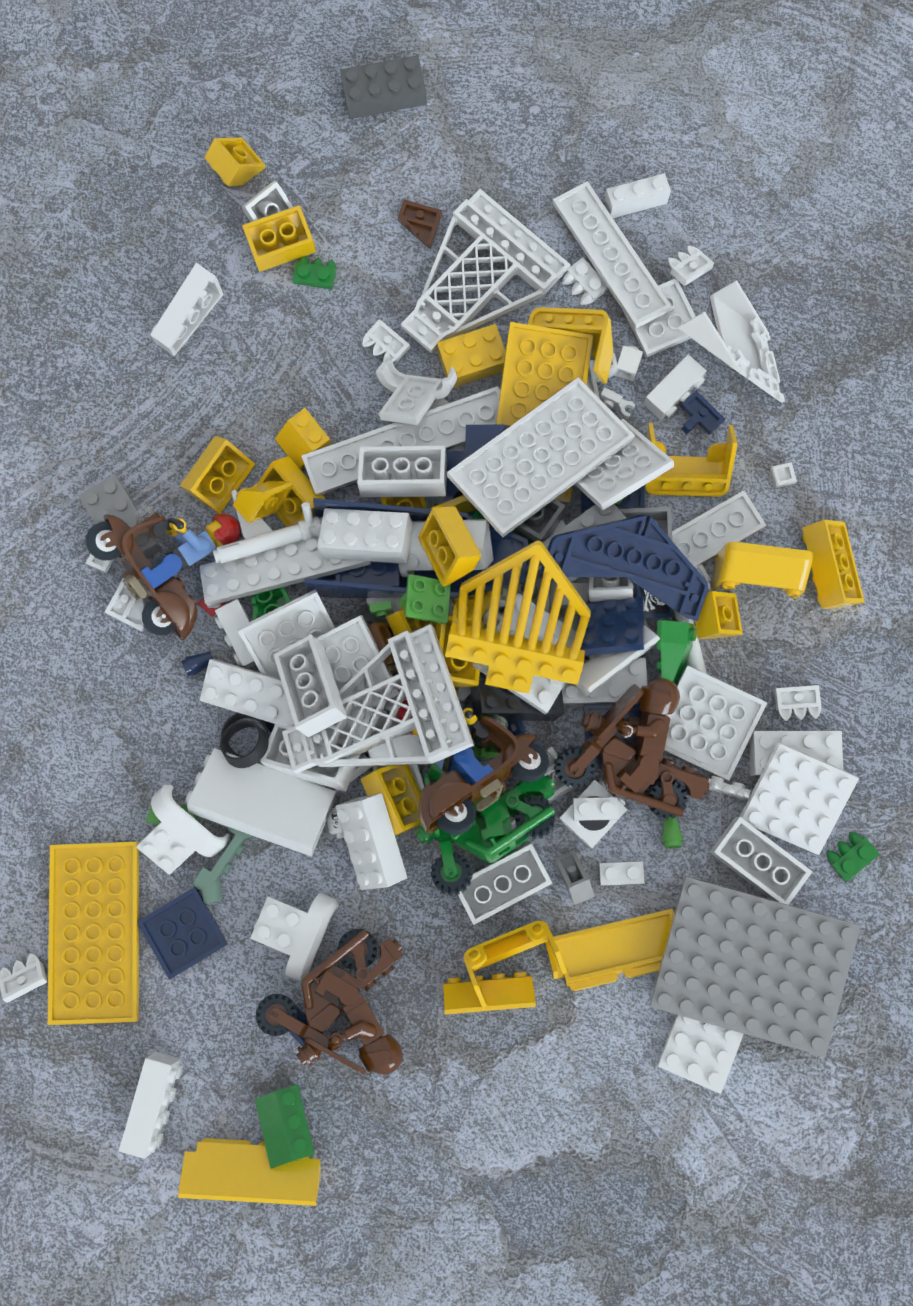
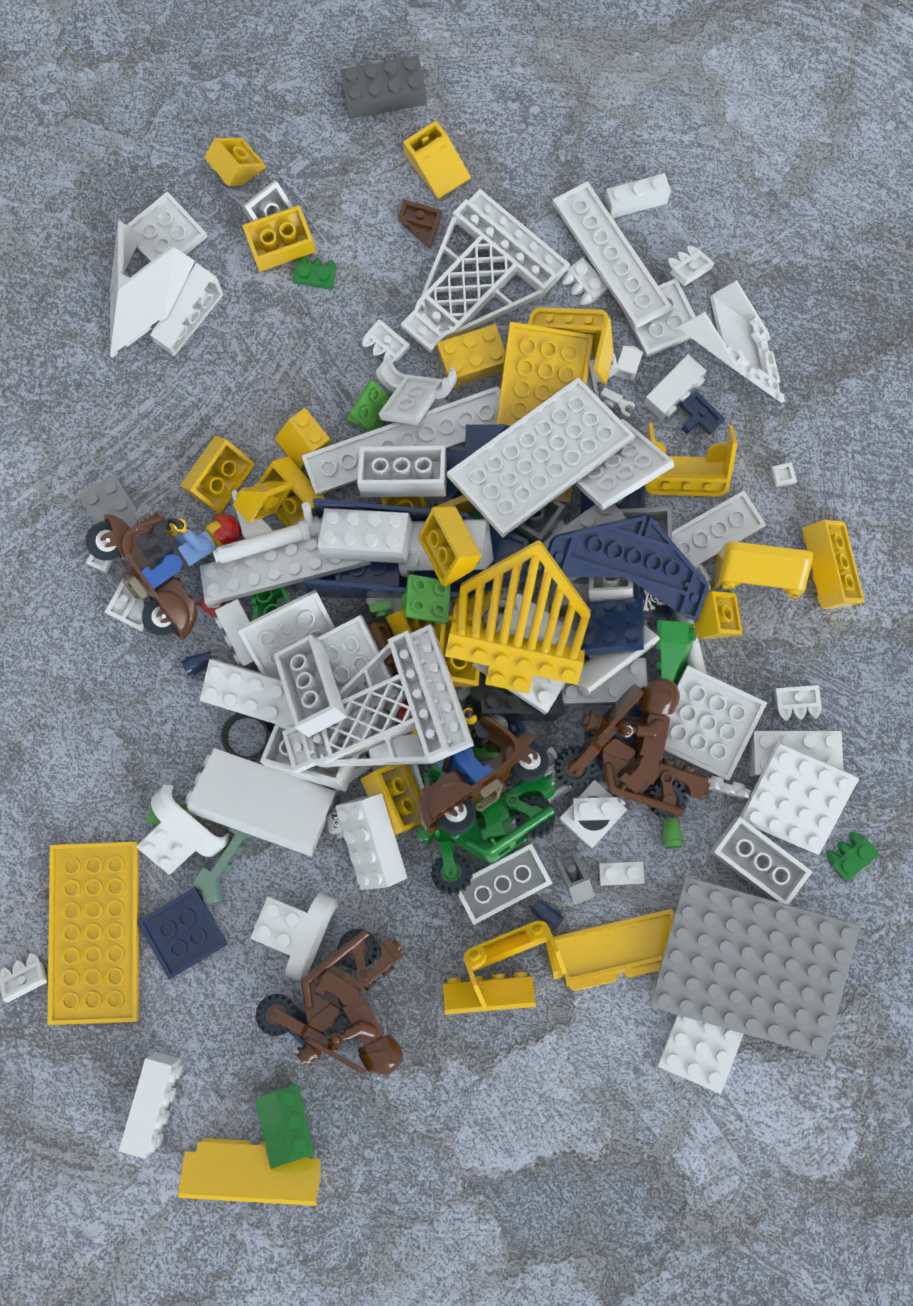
(146, 295): none -> white windscreen
(165, 226): none -> white plate
(253, 756): black tyre -> none
(367, 408): none -> bright green bracket
(436, 160): none -> yellow slope
(547, 914): none -> dark blue cone

